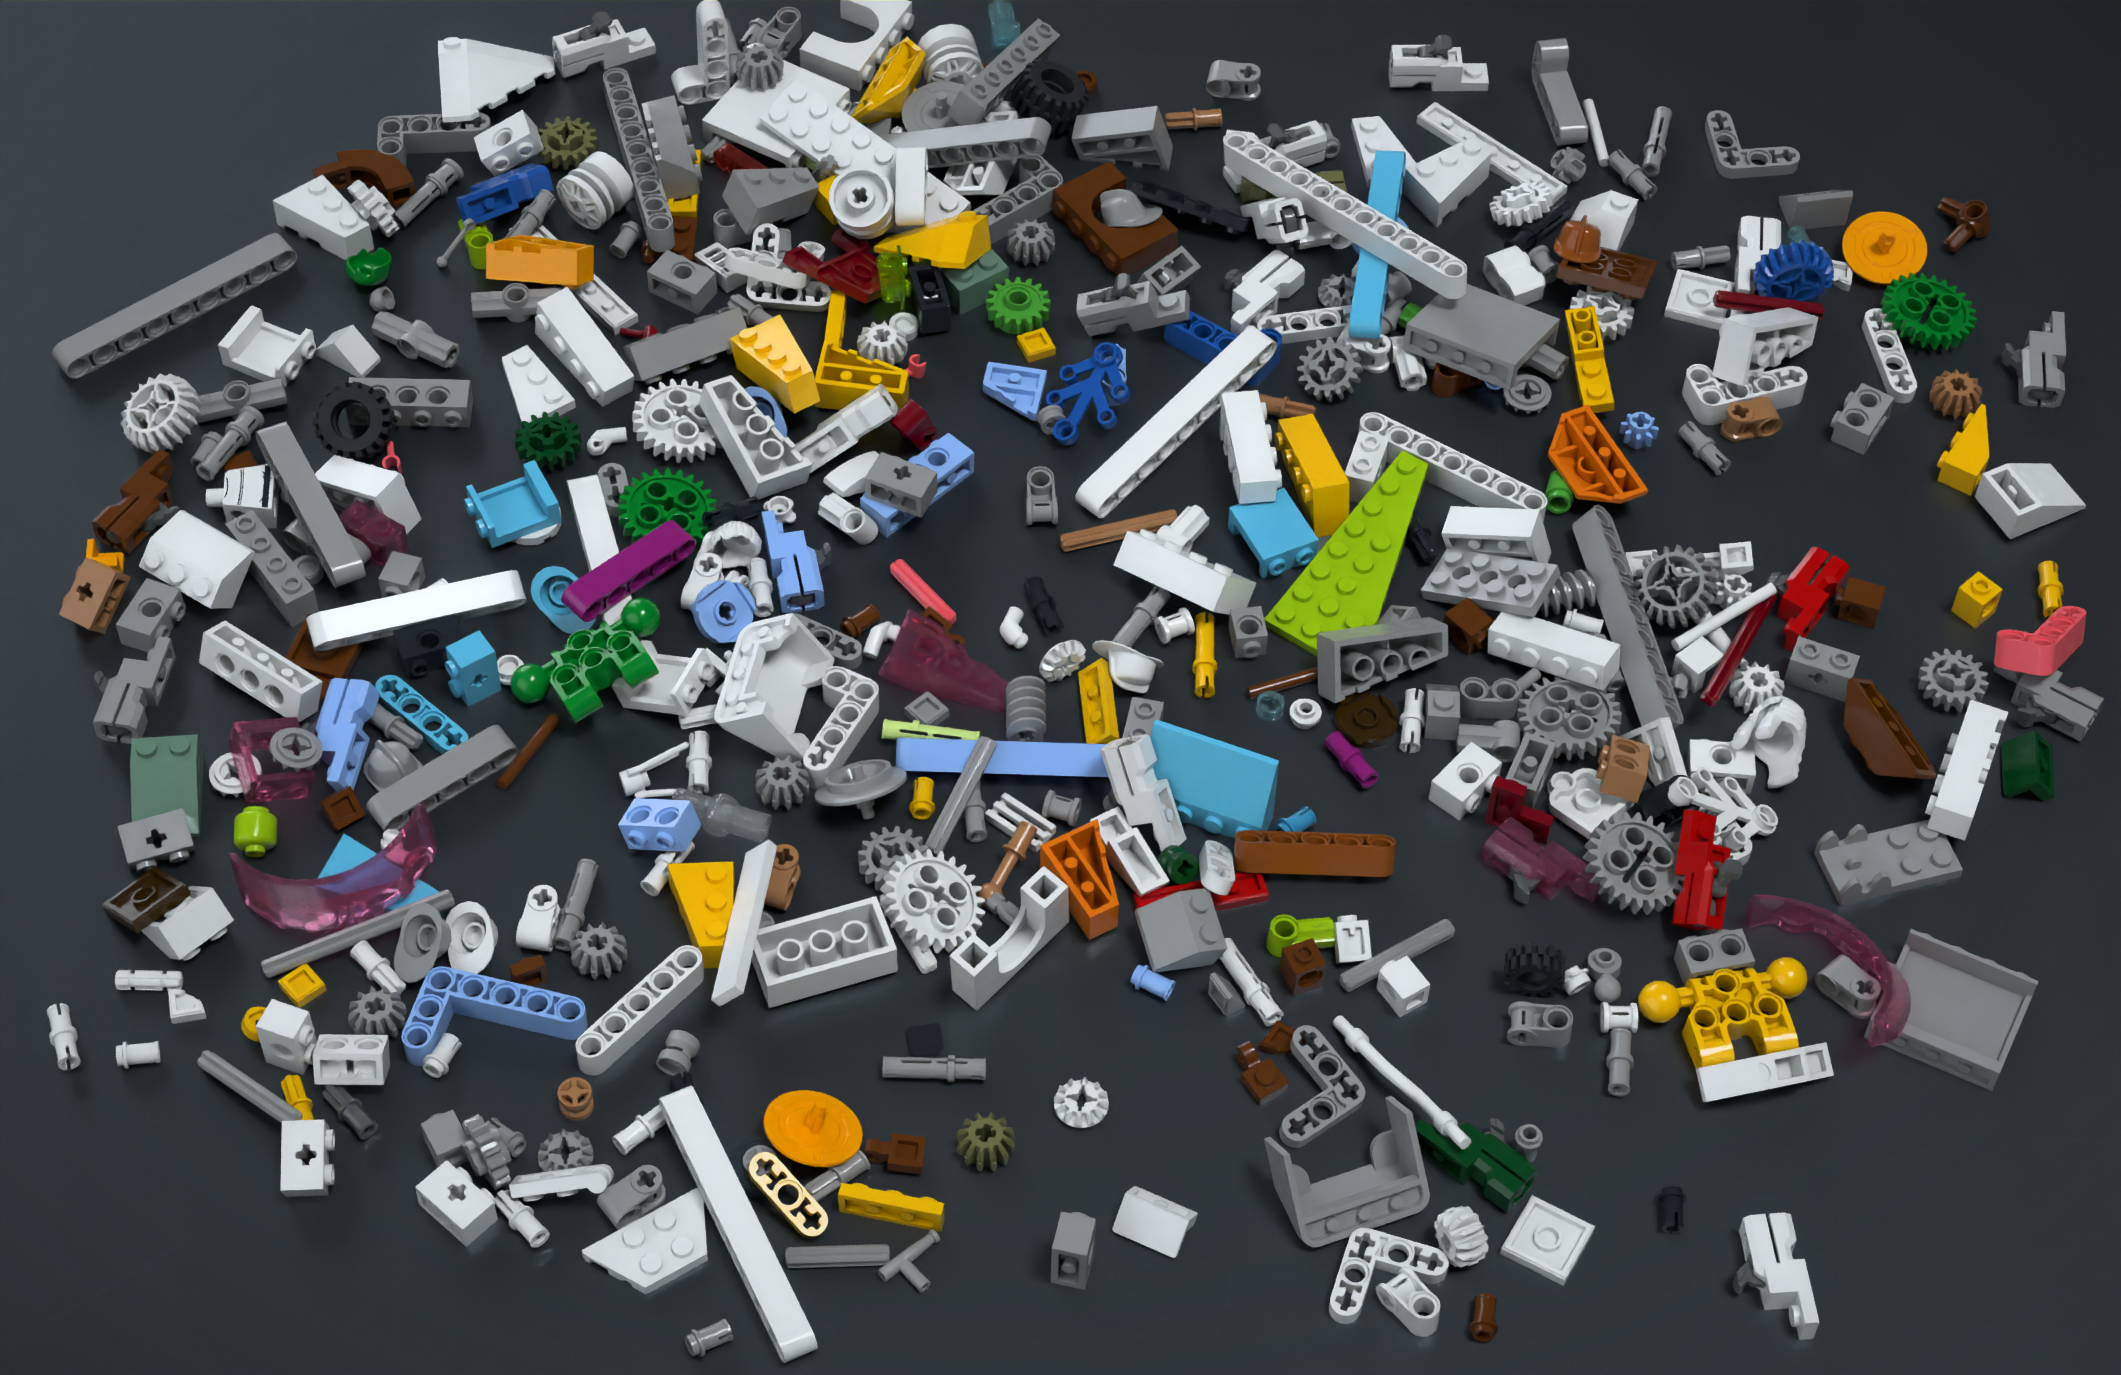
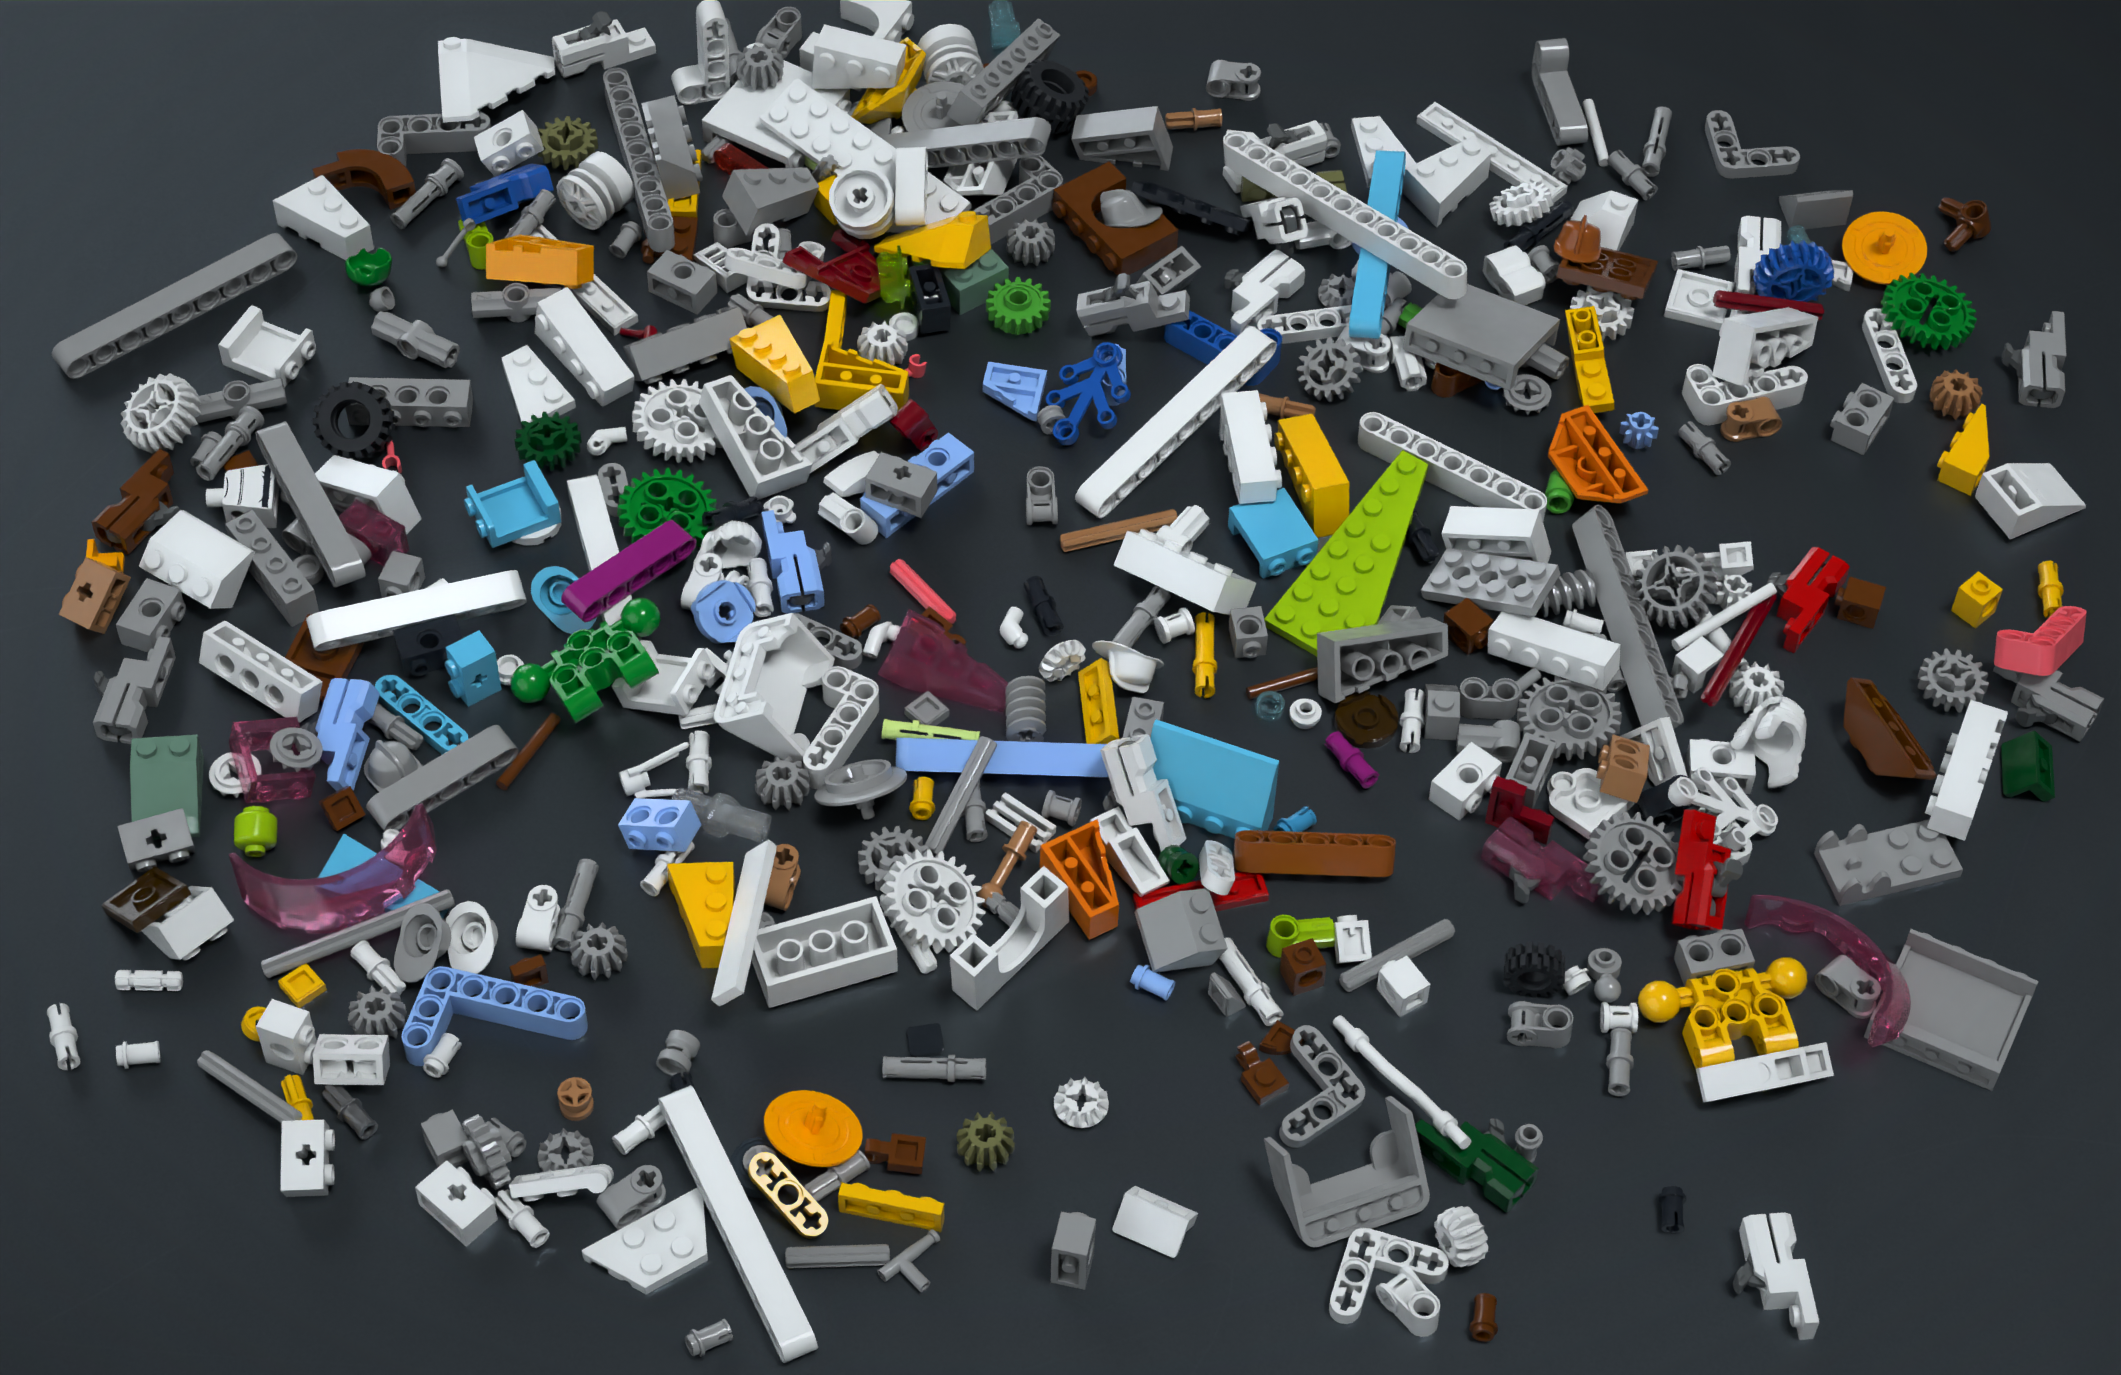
(184, 1007): white tile -> none
(349, 352): white slope -> none
(373, 208): white gear -> none
(635, 1023): white beam -> none
(750, 36): light grey pin -> none
(855, 60): none -> white wedge
(1036, 345): yellow tile -> none
(1366, 464): white brick -> none
(1435, 64): white plate -> none
(1547, 1240): white tile -> none
(1821, 668): light grey brick -> none

